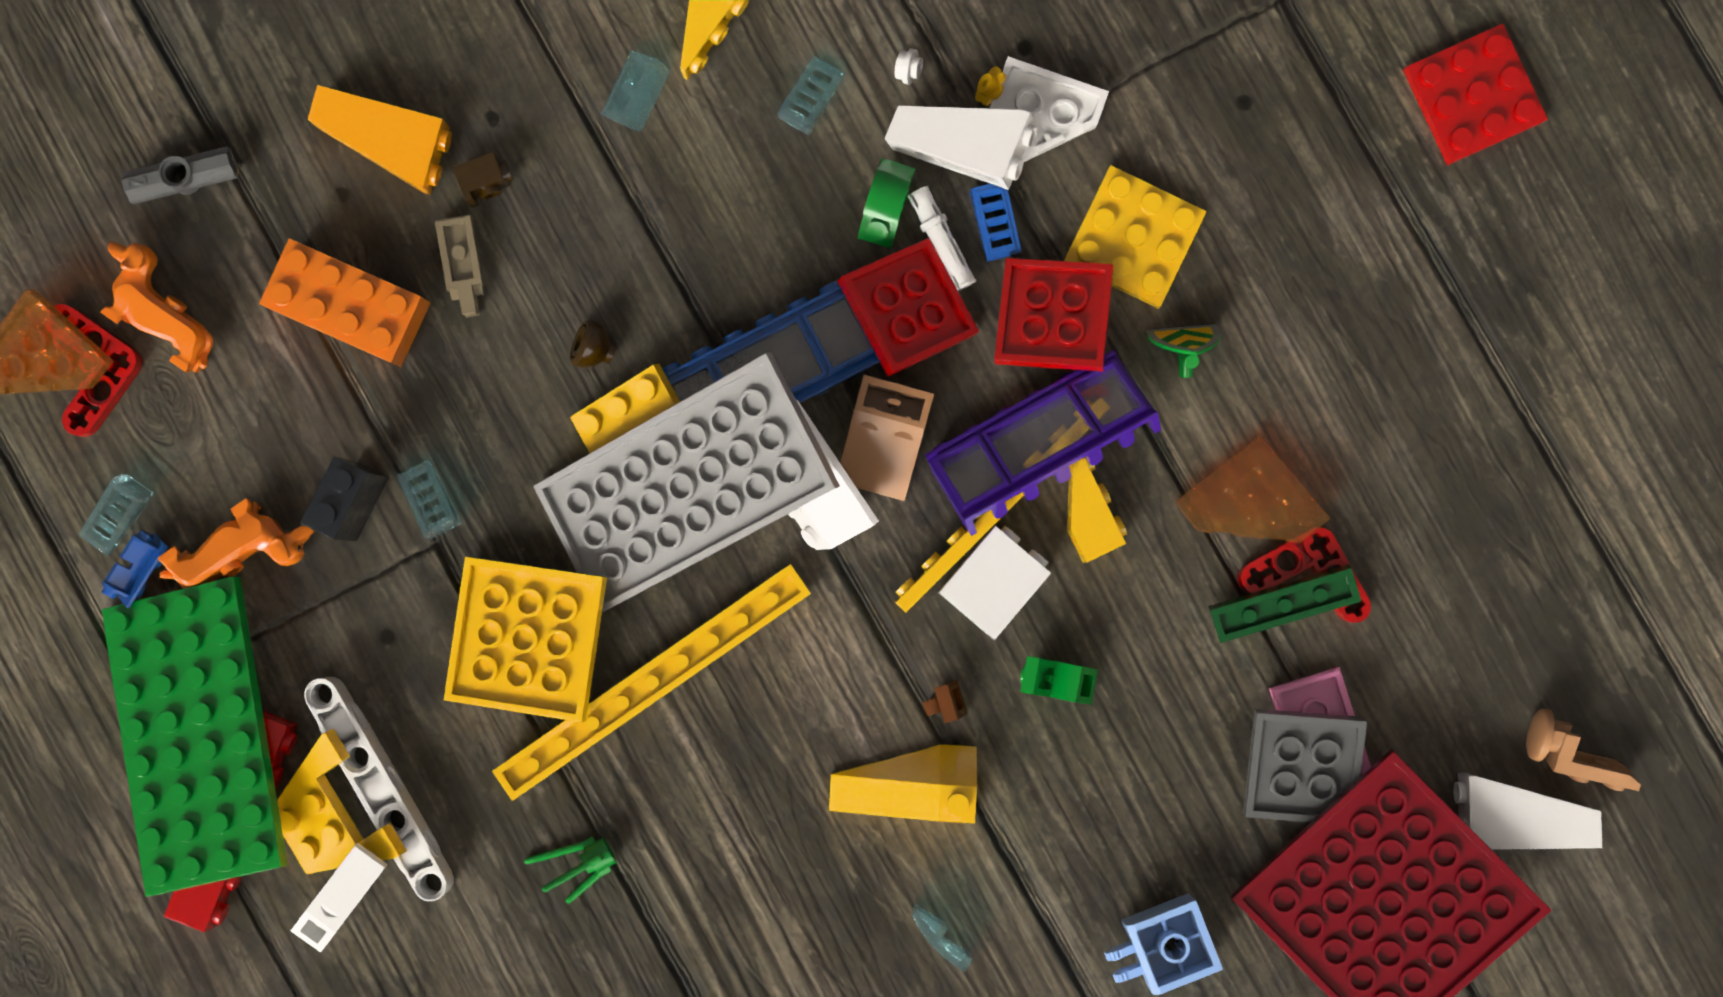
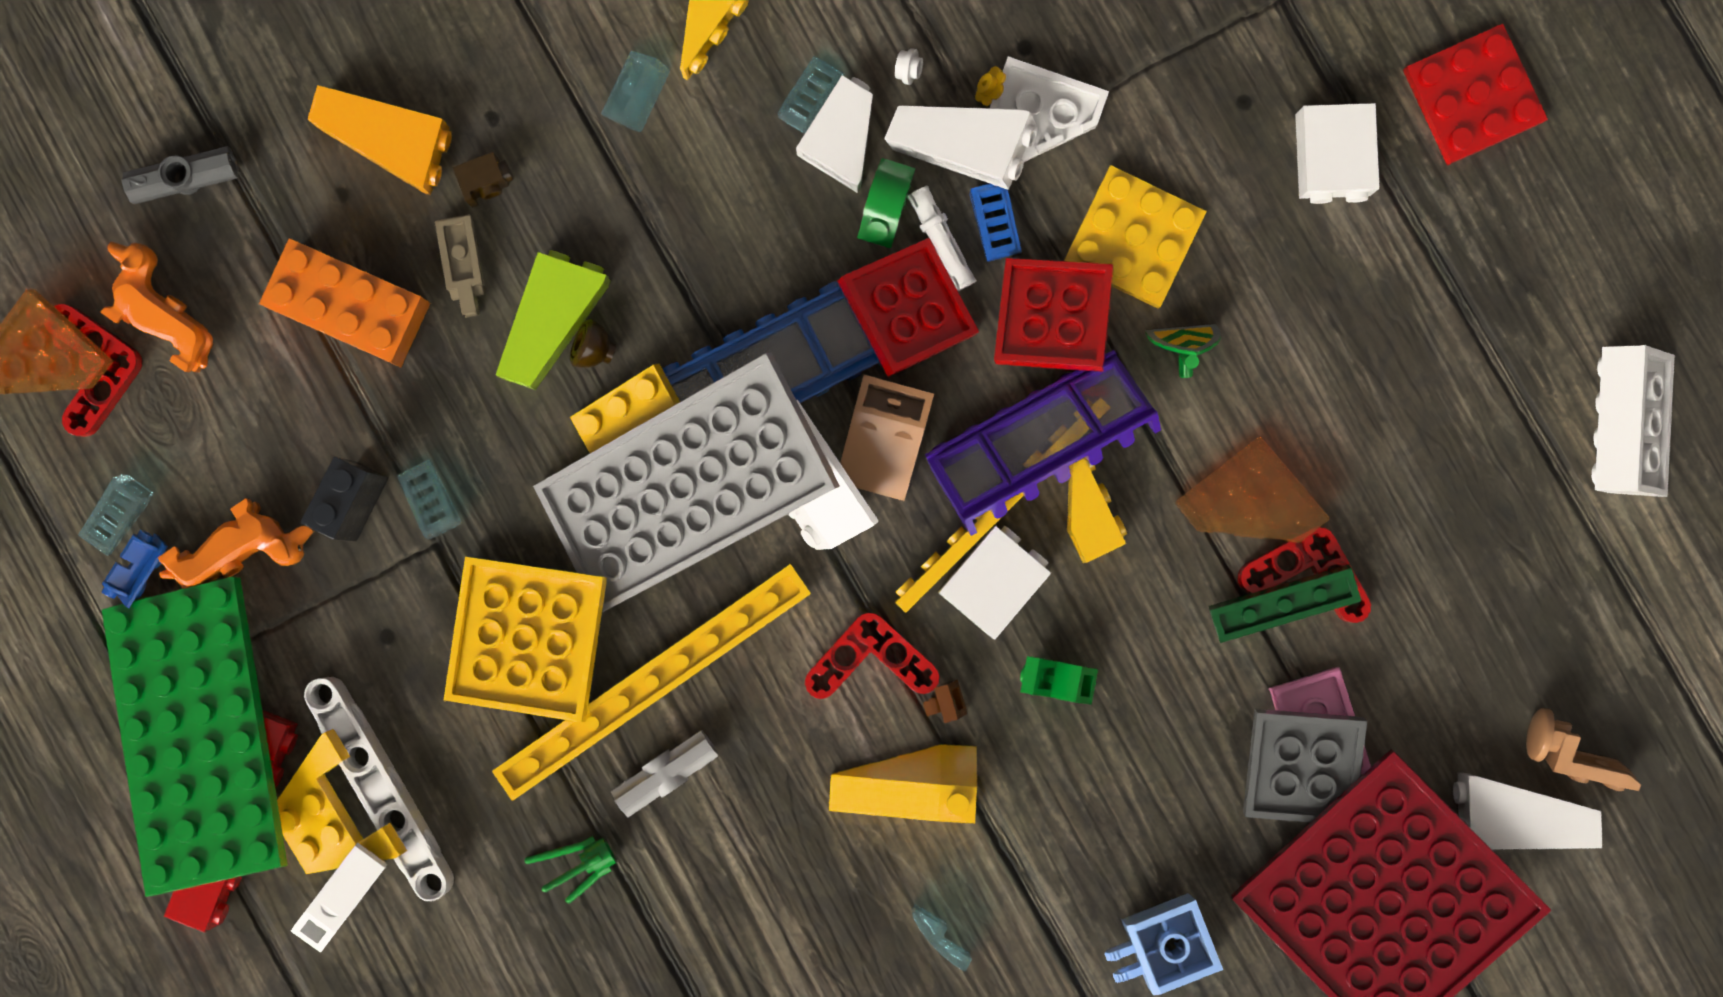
(549, 316): none -> lime slope
(664, 773): none -> light grey piece
(840, 133): none -> white slope
(863, 647): none -> red beam
(1337, 152): none -> white brick
(1633, 421): none -> white slope

